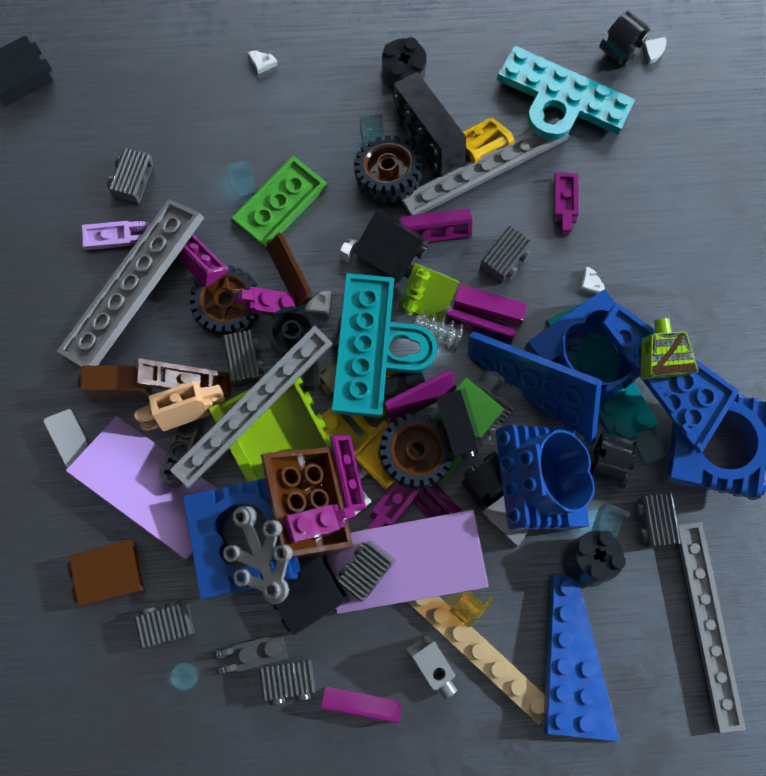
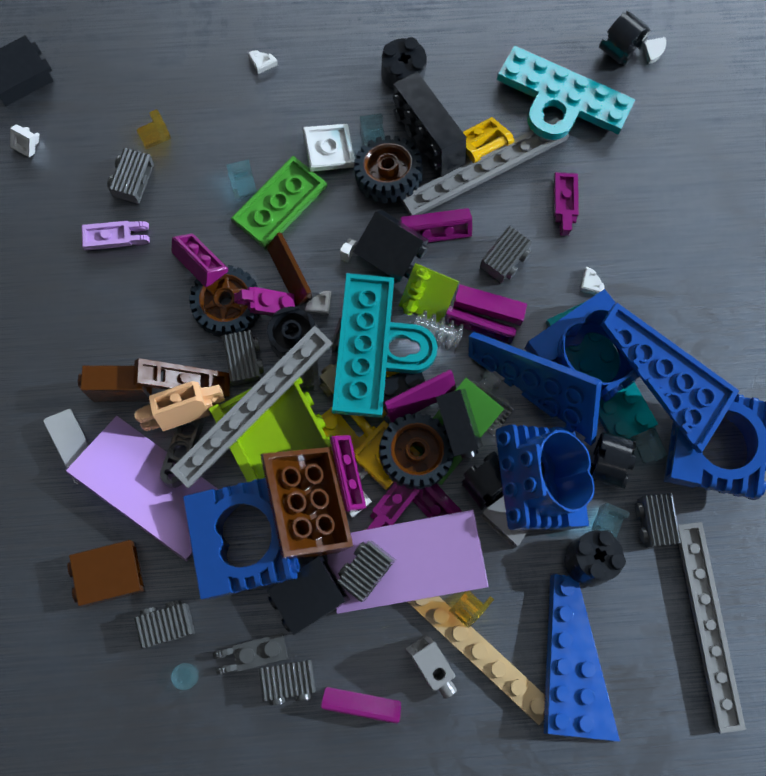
(23, 140): none -> white tile
(130, 284): light grey plate -> none
(154, 132): none -> clear yellow panel
(261, 557): light grey plant -> none
(316, 522): magenta hinge -> none
(328, 147): none -> white plate
(666, 353): torso -> none

